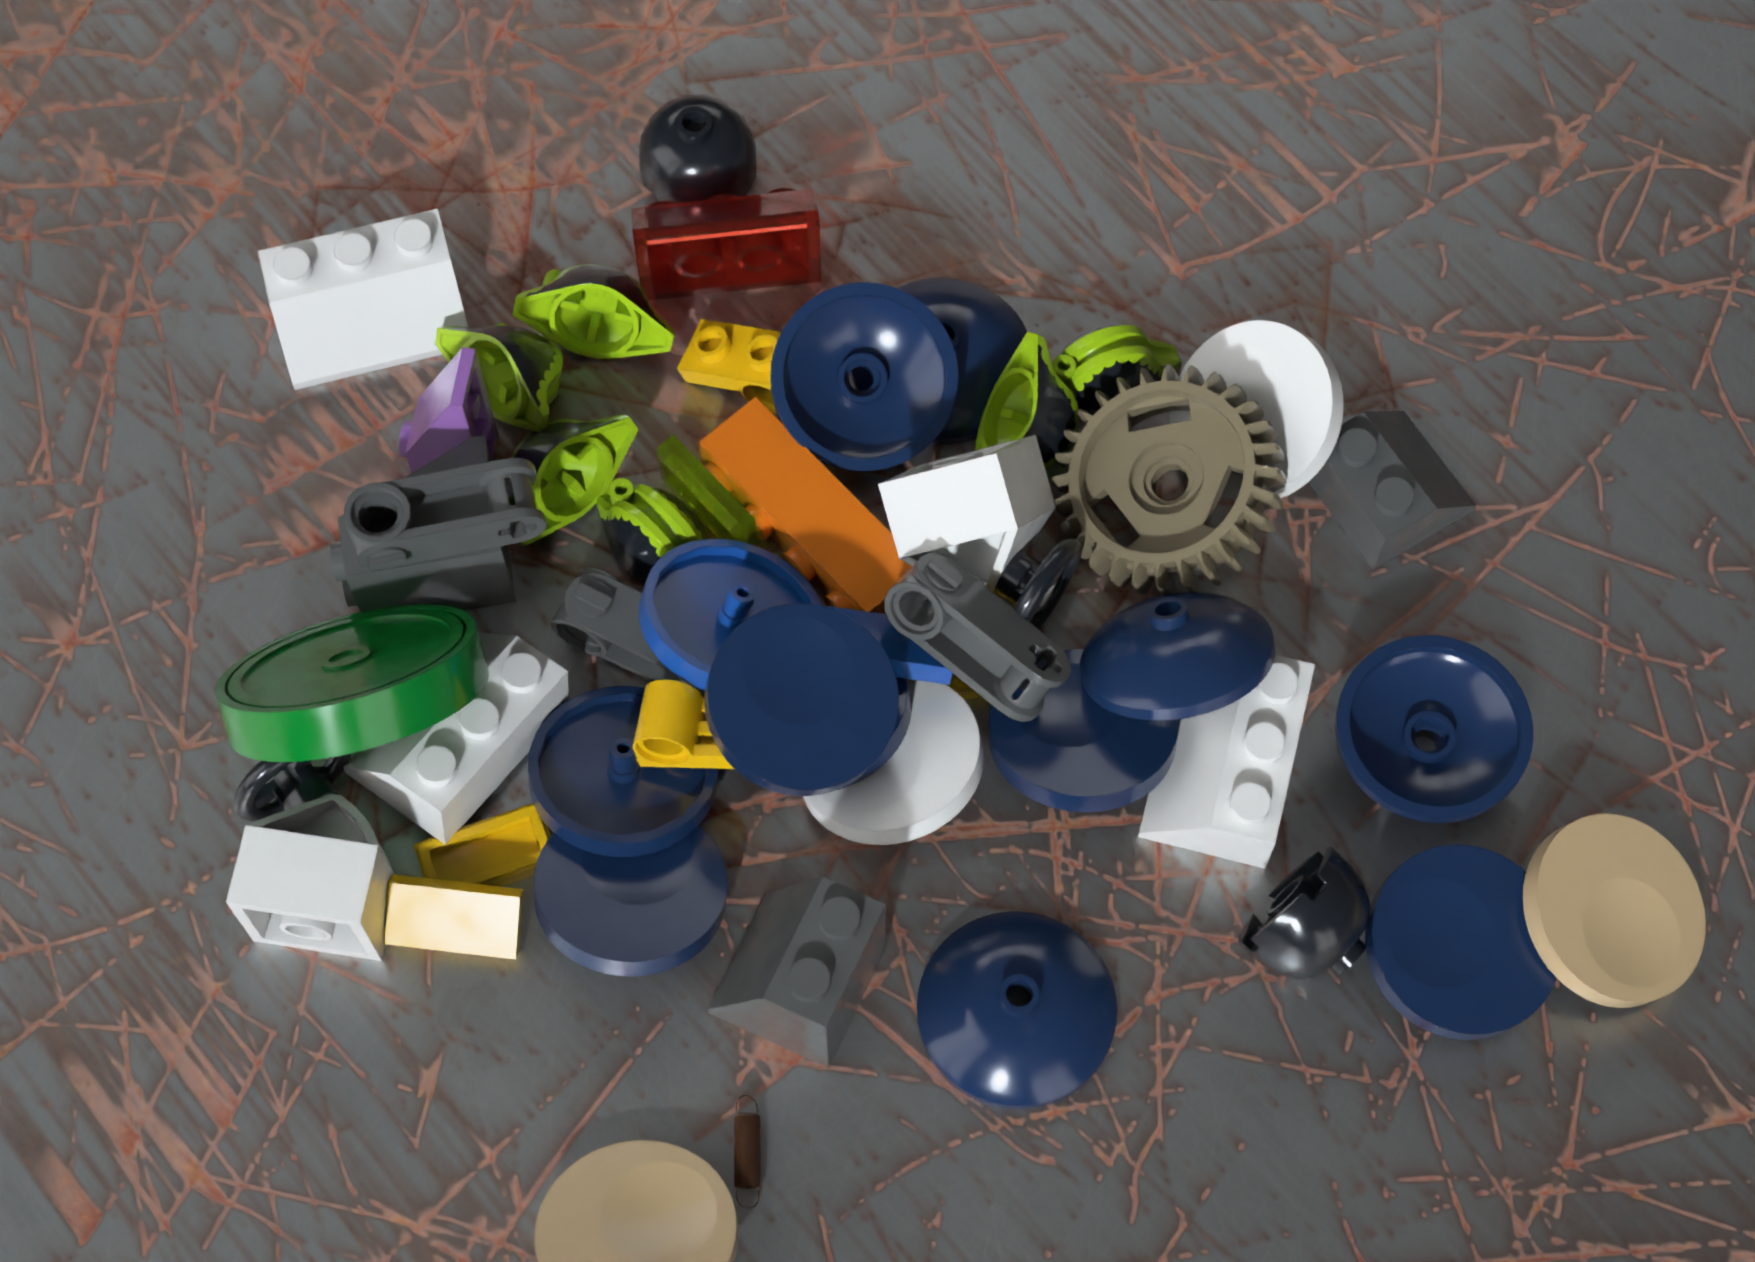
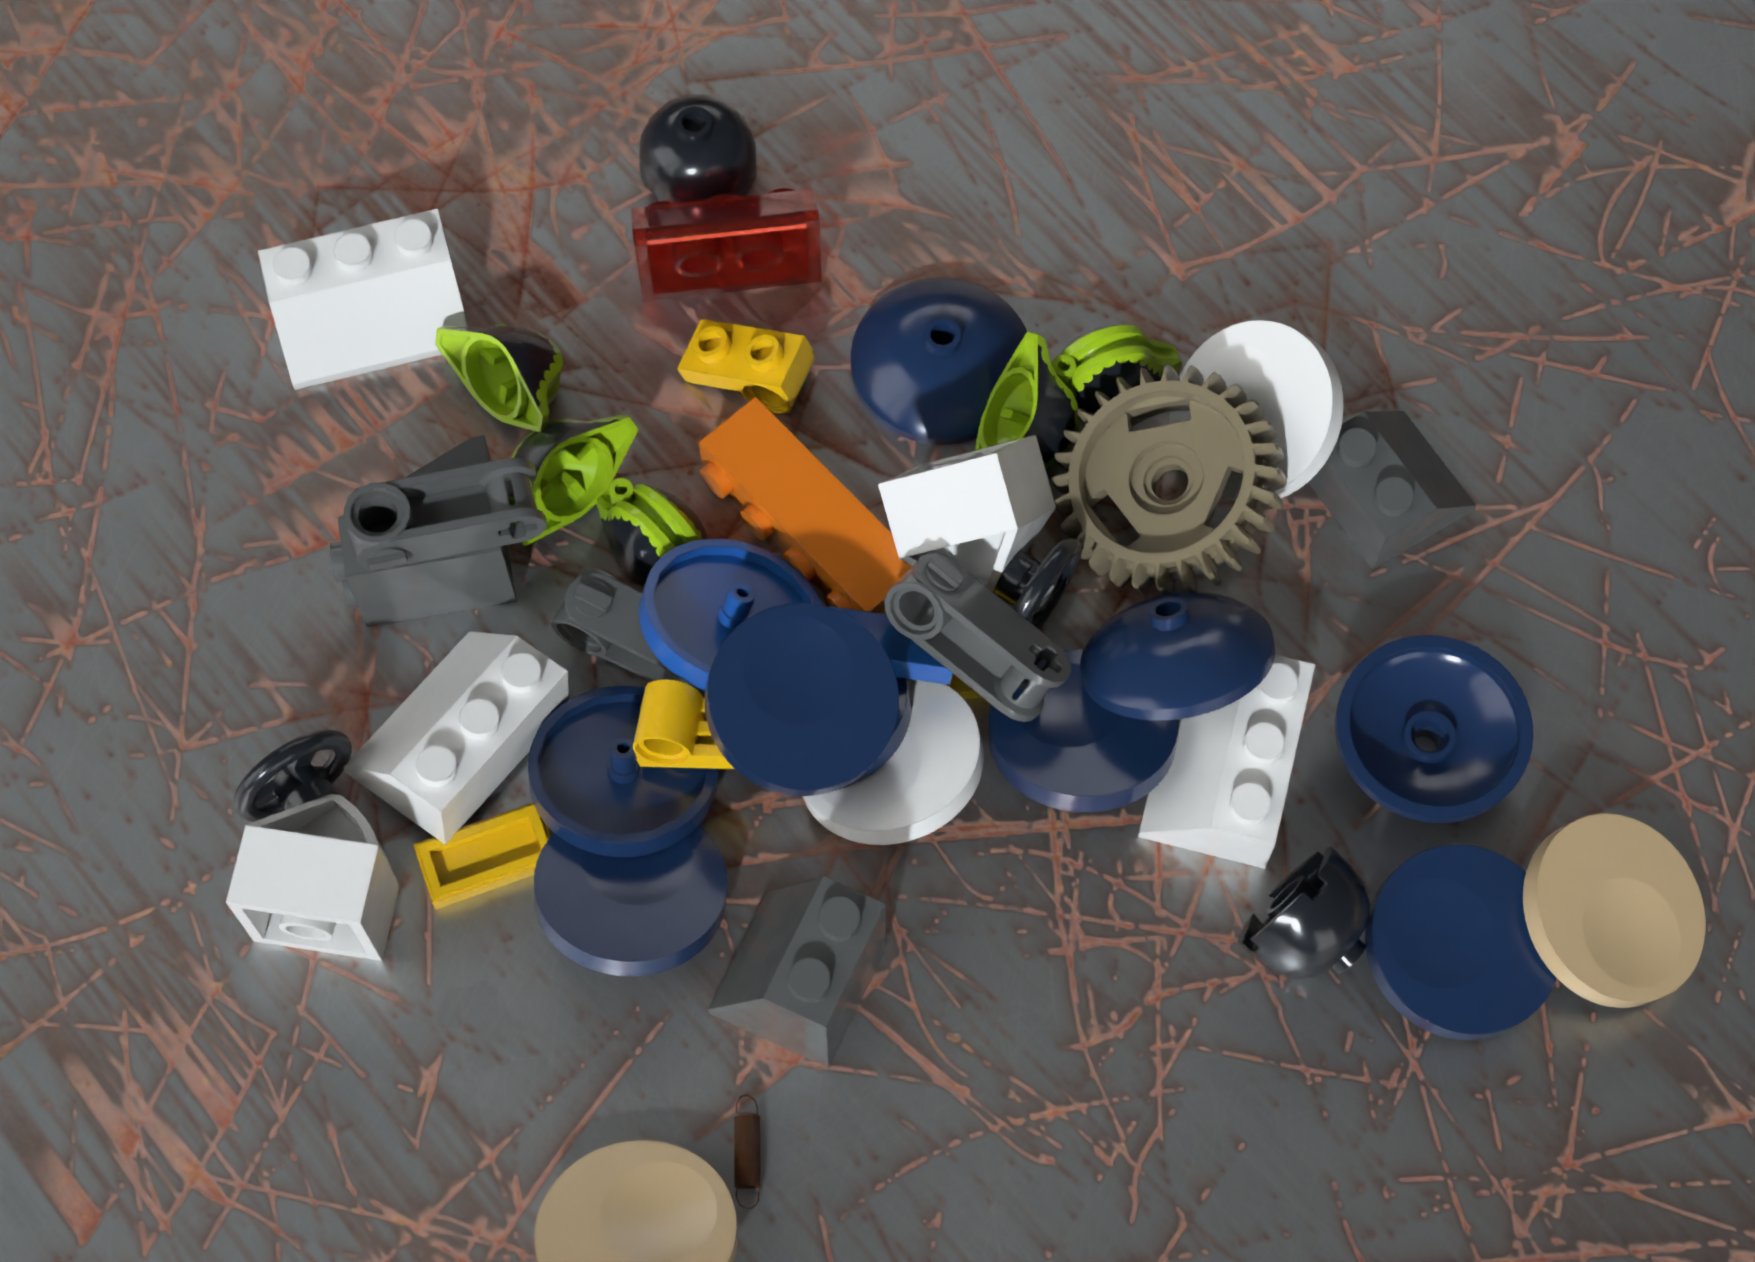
(352, 683): green brick -> none
(449, 413): medium lavender slope -> none
(454, 916): tile -> none
(595, 313): lime hat -> none
(704, 493): clear neon green tile -> none
(909, 369): dark blue dish -> none
(1008, 1051): dark blue dish -> none

